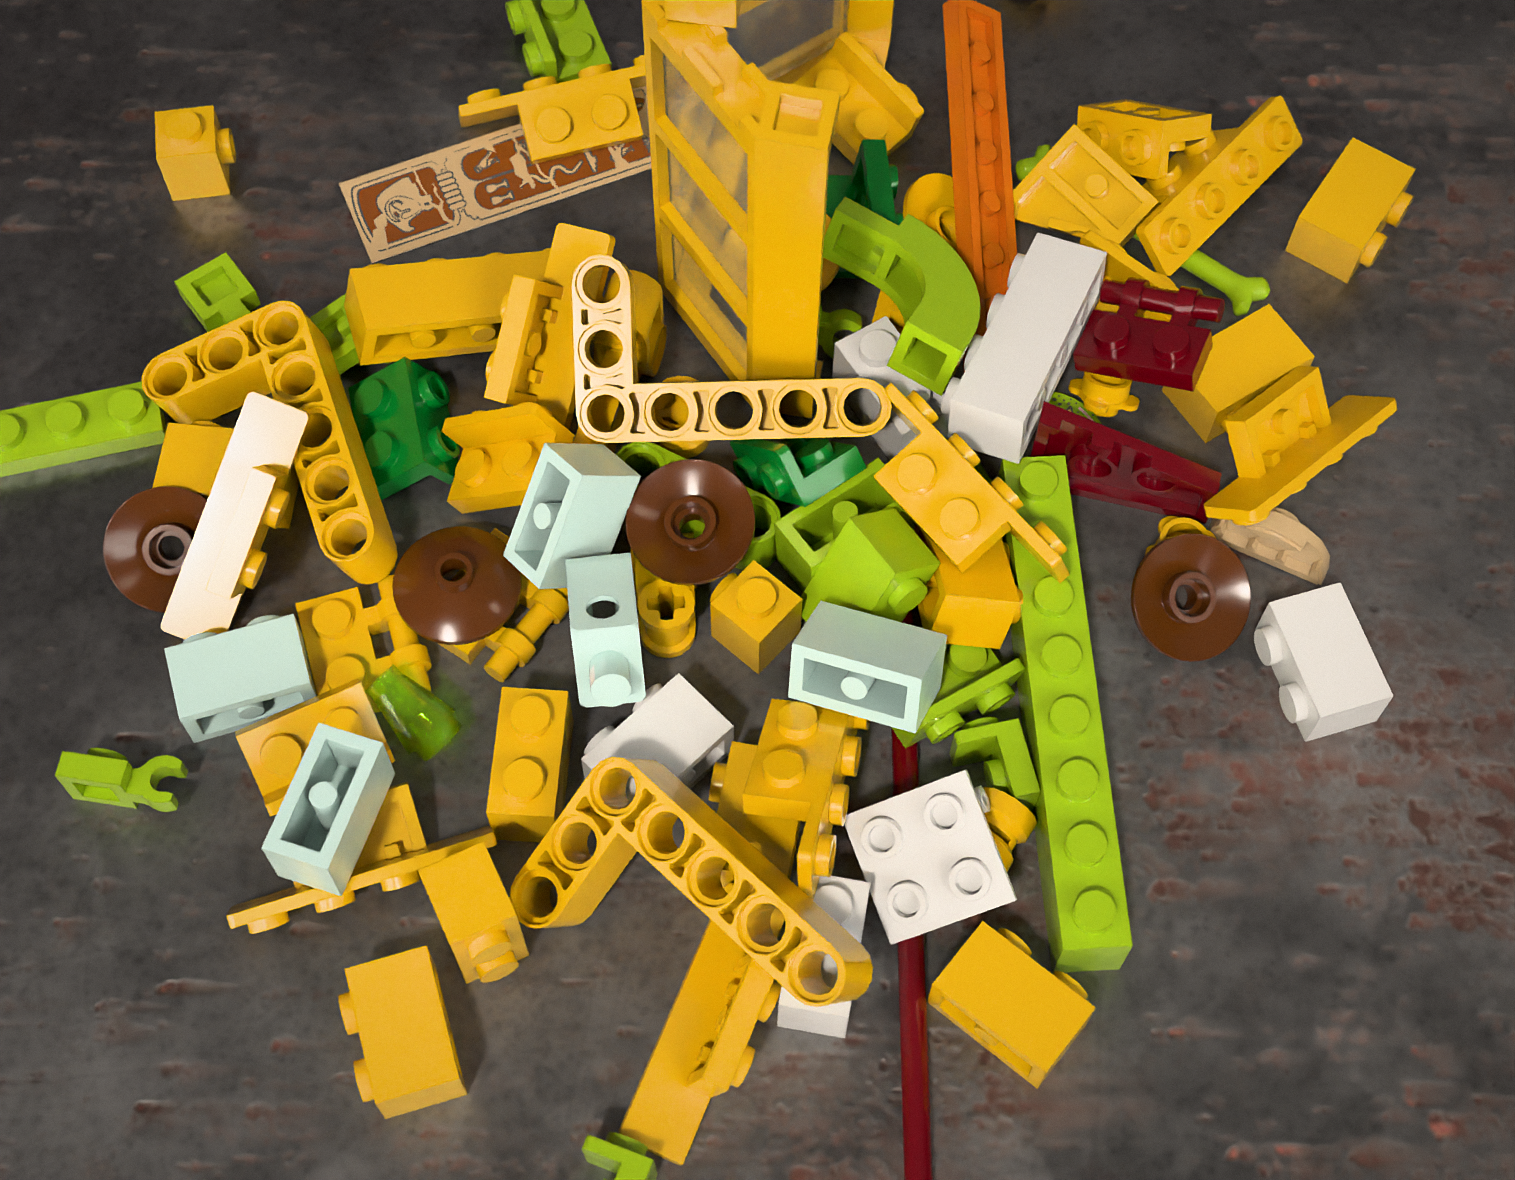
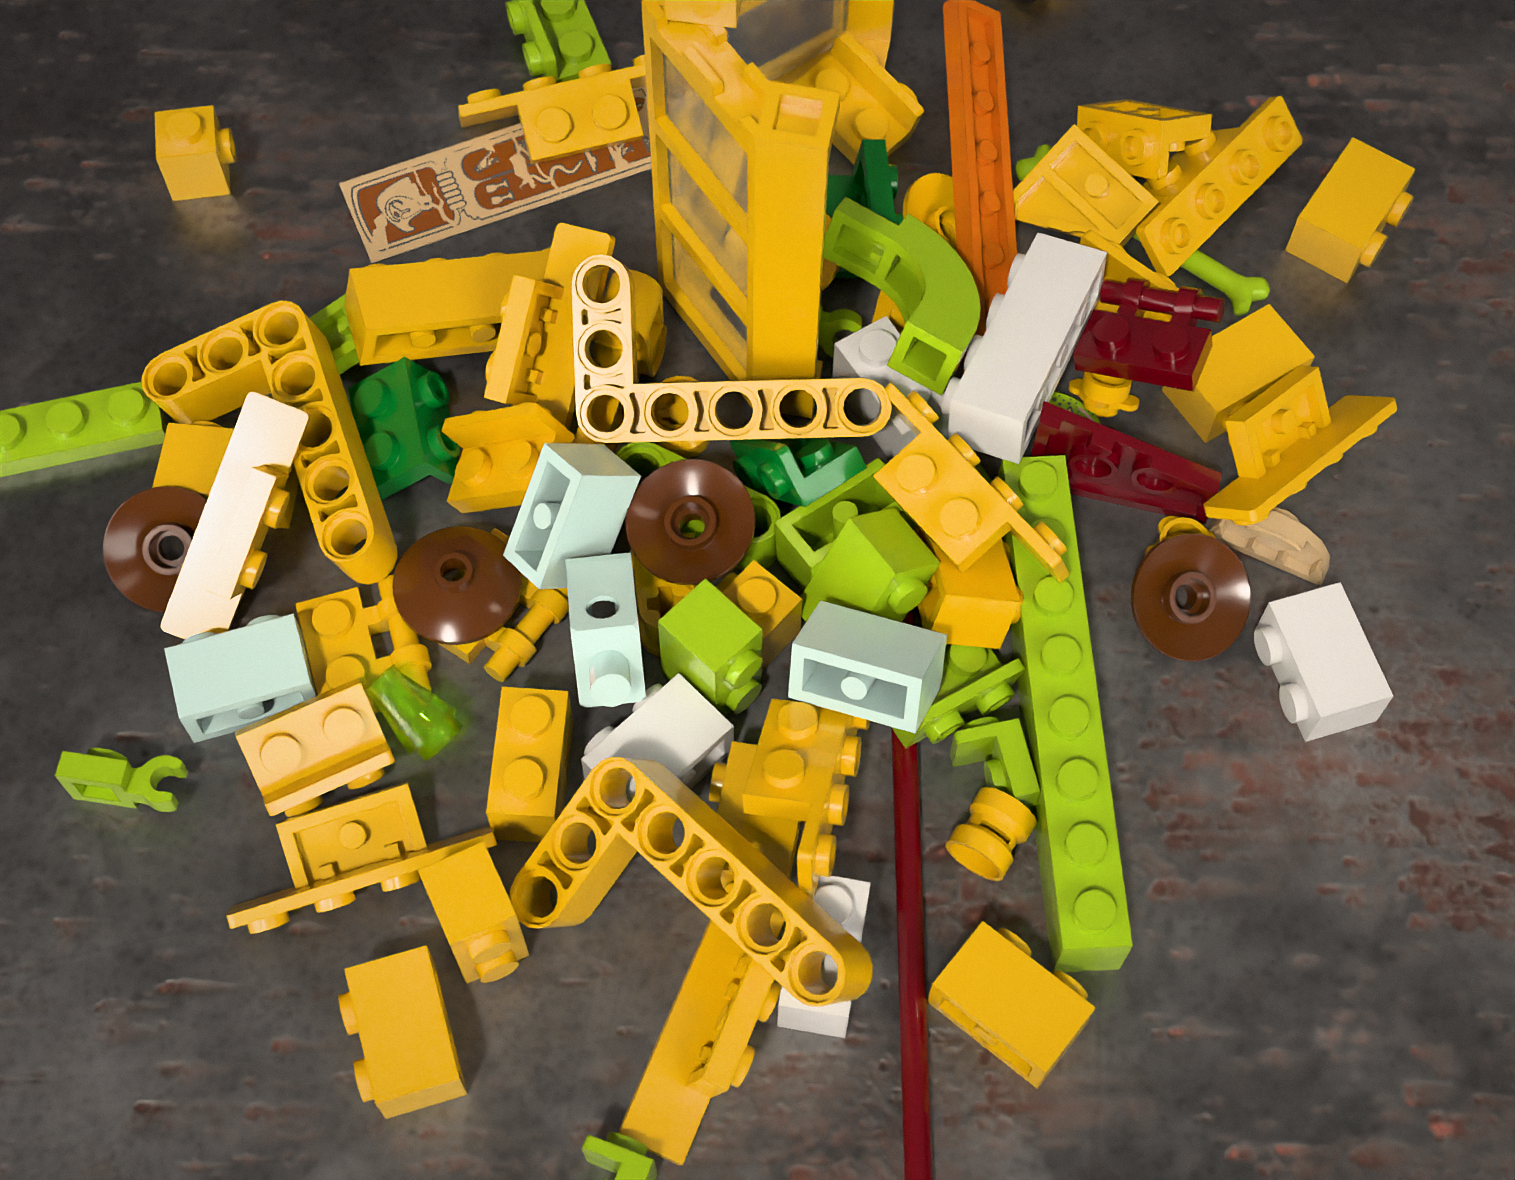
(217, 292): lime plate -> none
(329, 809): light aqua brick -> none
(713, 648): none -> lime brick
(930, 856): white hinge -> none

